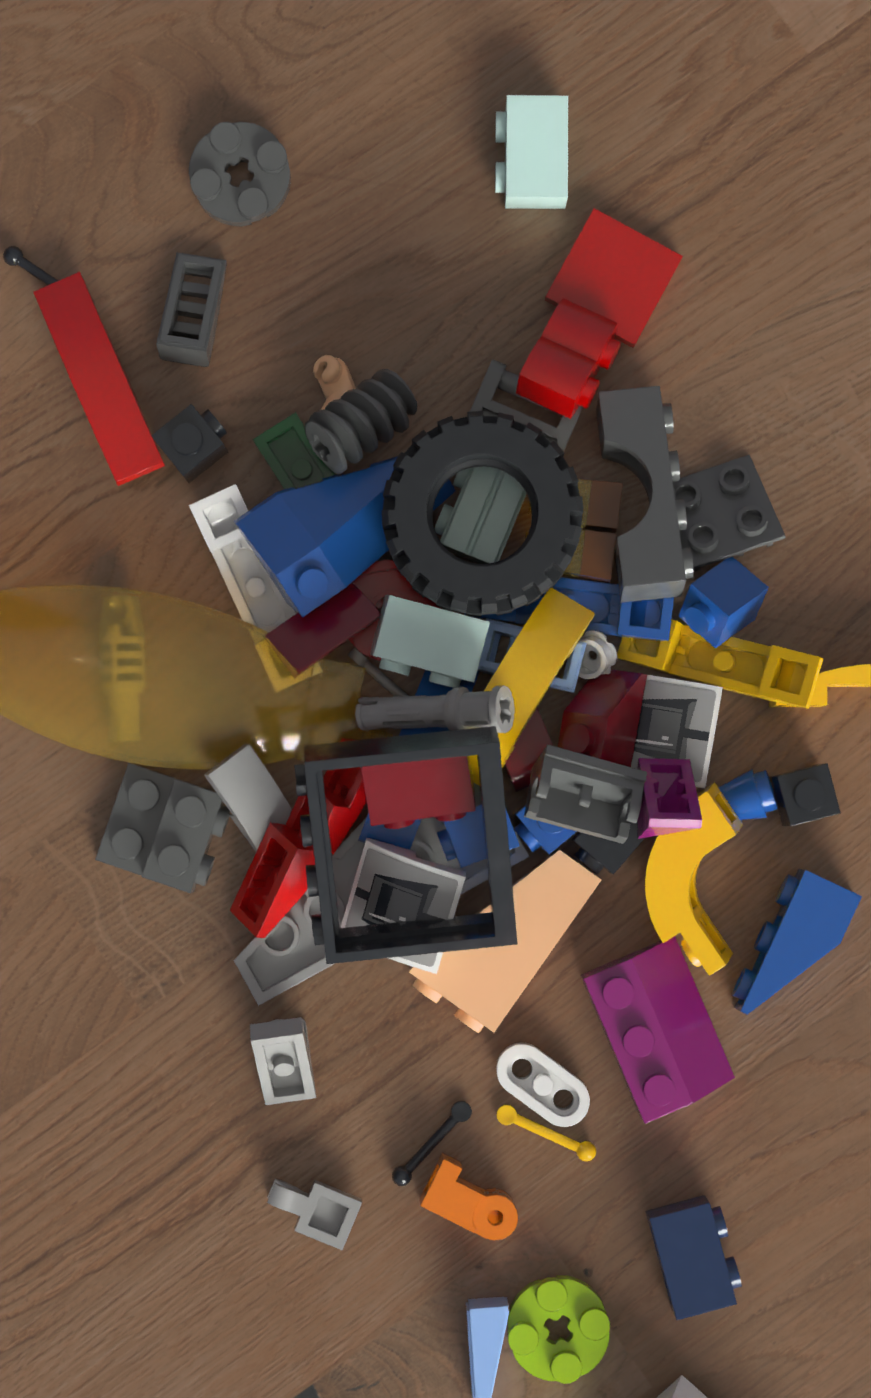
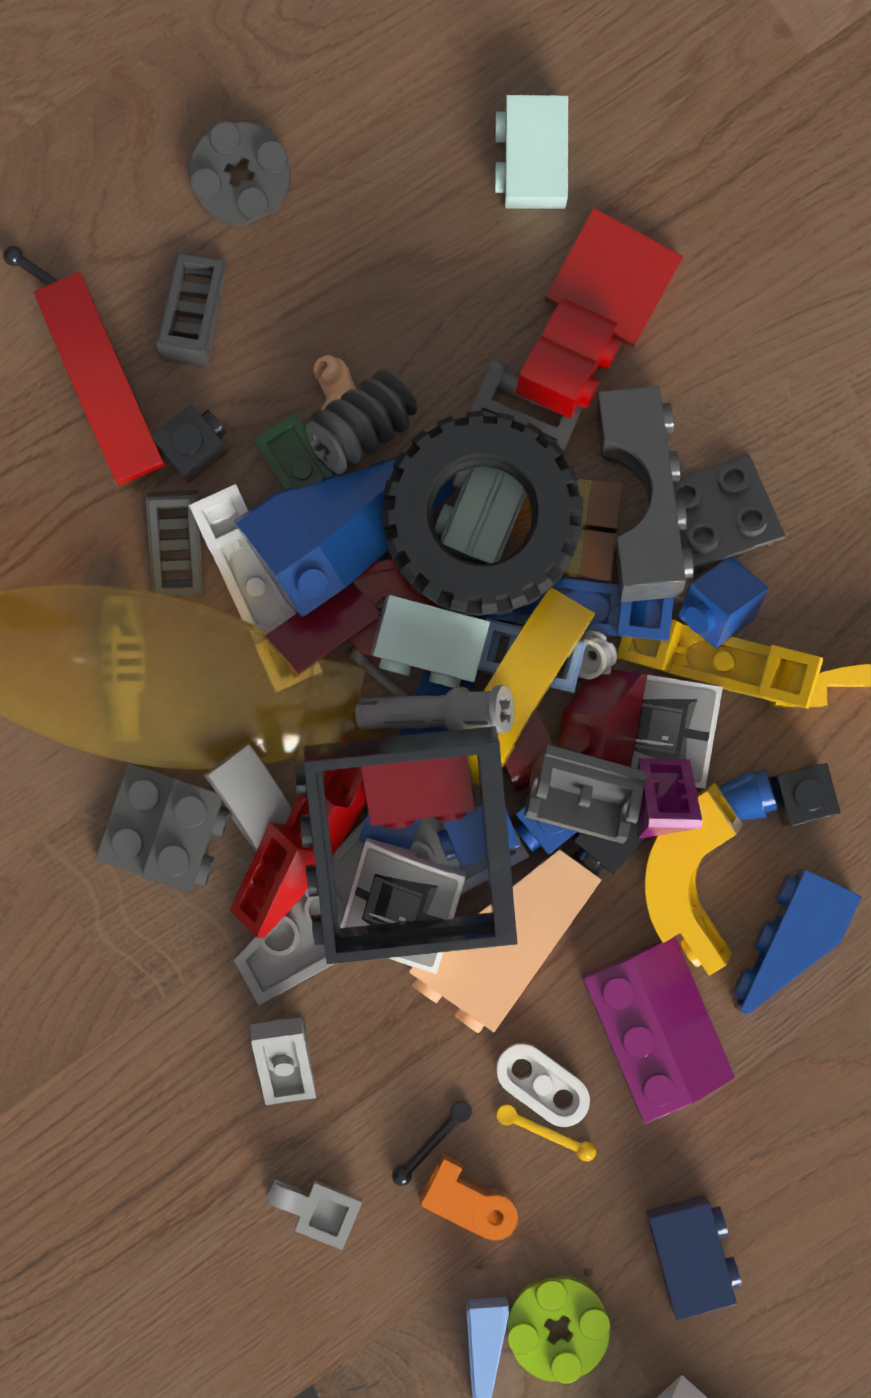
(167, 500): none -> dark grey slope

